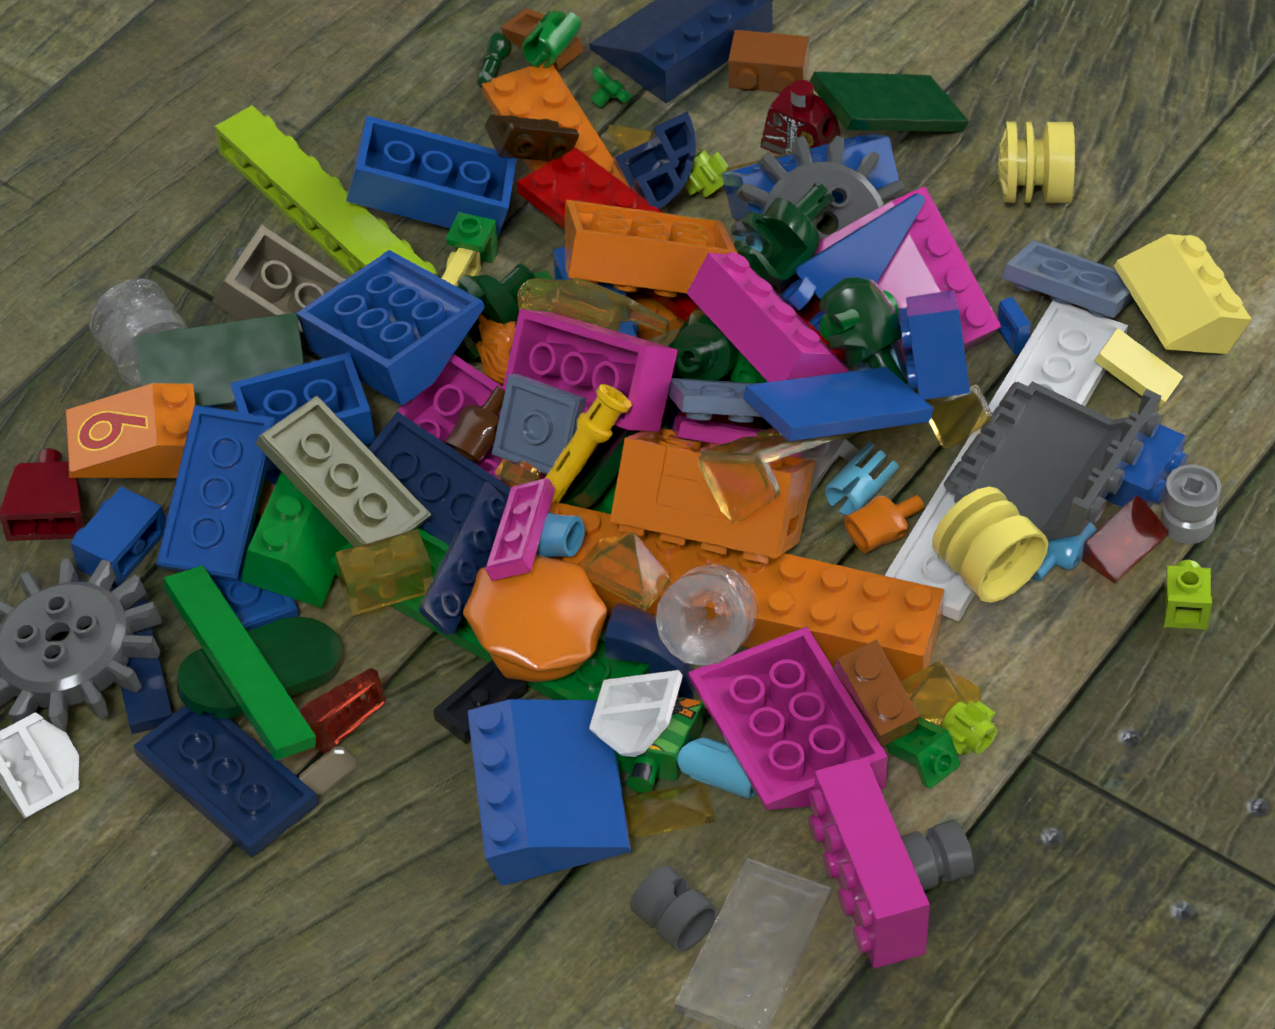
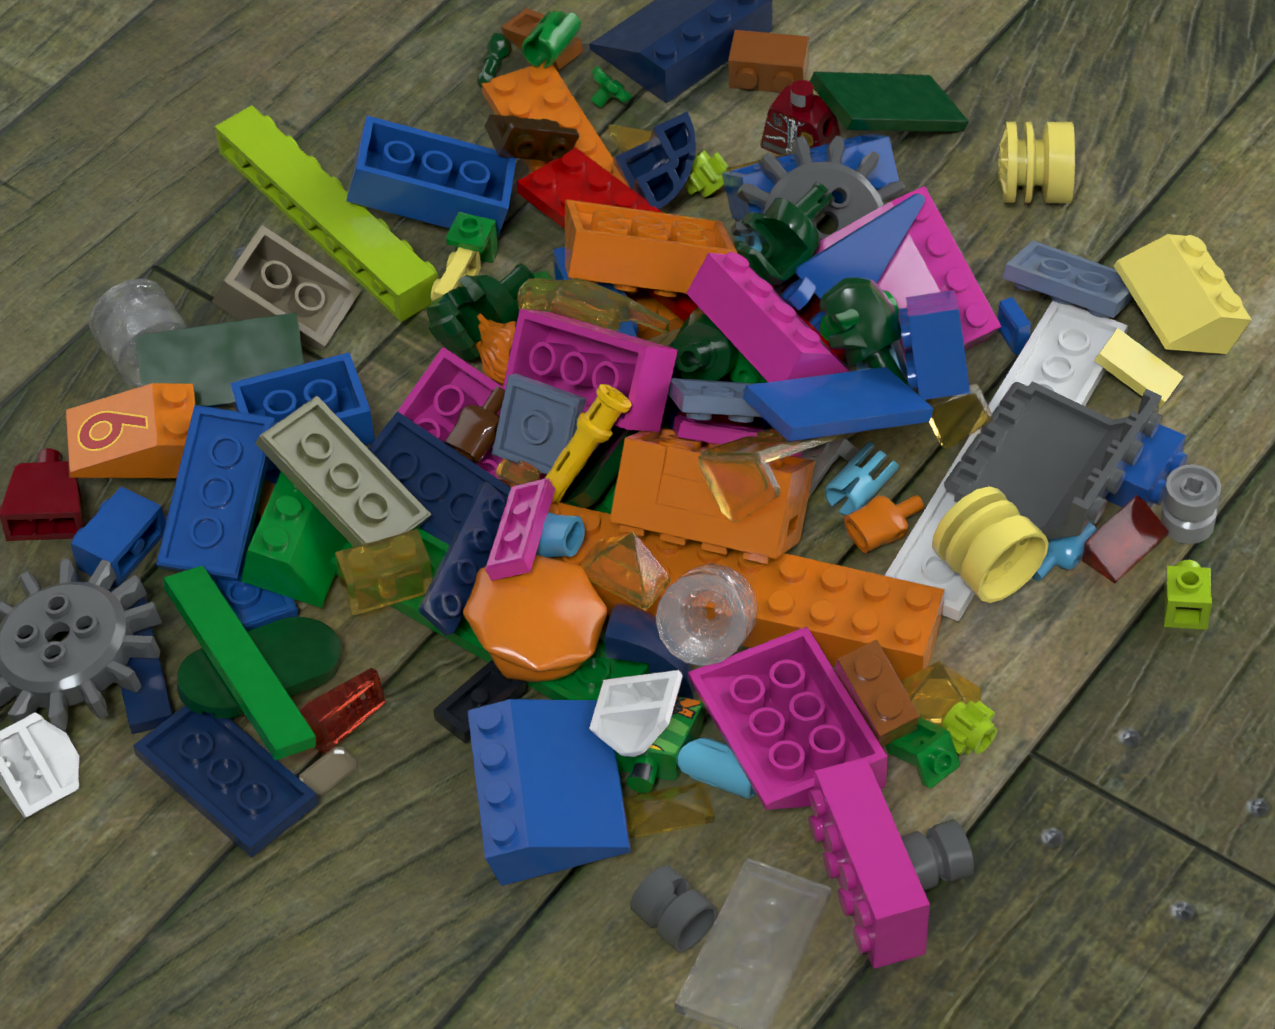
(393, 323): blue slope -> none

